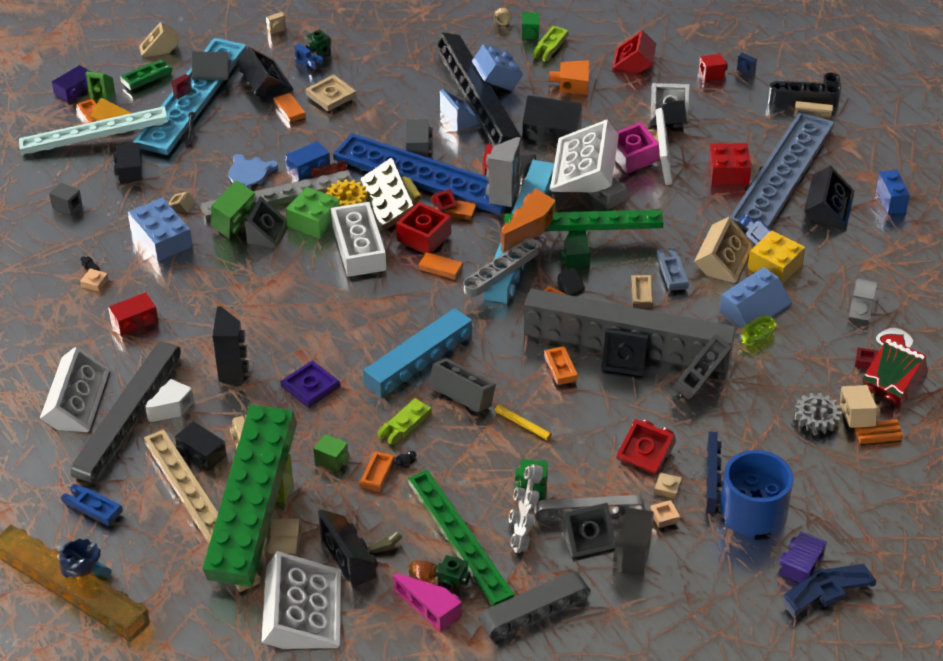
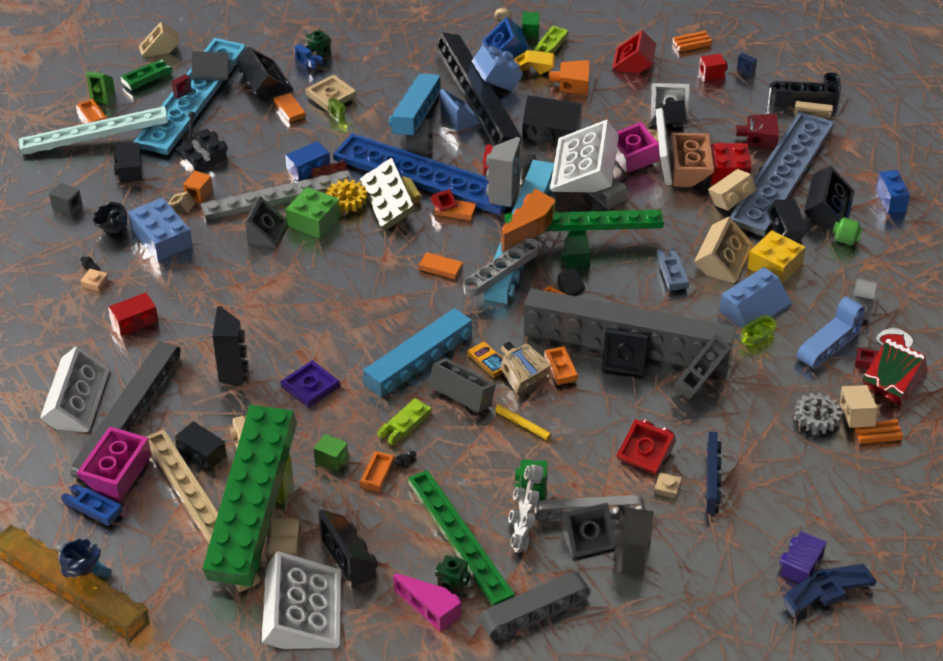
(71, 84): dark purple brick -> none
(106, 110): light orange slope -> none
(111, 218): none -> black hair
(115, 463): none -> dark pink slope
(169, 402): white slope -> none
(199, 186): none -> orange brick
(203, 150): none -> black plate
(232, 209): bright green brick -> none
(250, 171): medium blue tile -> none
(276, 23): tan plate -> none
(336, 109): none -> clear neon green plate
(358, 239): white brick -> none
(385, 544): olive bar -> none
(415, 104): none -> dark azure brick
(422, 571): clear orange cone -> none
(423, 228): red brick -> none
(487, 359): none -> tile
(507, 37): none -> blue slope
(523, 366): none -> tan torso
(540, 61): none -> yellow slope
(642, 291): tan tile -> none
(665, 514): light nougat plate -> none
(690, 158): none -> nougat slope
(692, 41): none -> orange tile
(732, 189): none -> tan brick
(756, 230): plate -> none
(756, 493): blue brick -> none
(760, 131): none -> dark red torso
(787, 219): none -> black brick
(834, 334): none -> medium blue beam
(847, 231): none -> bright green head

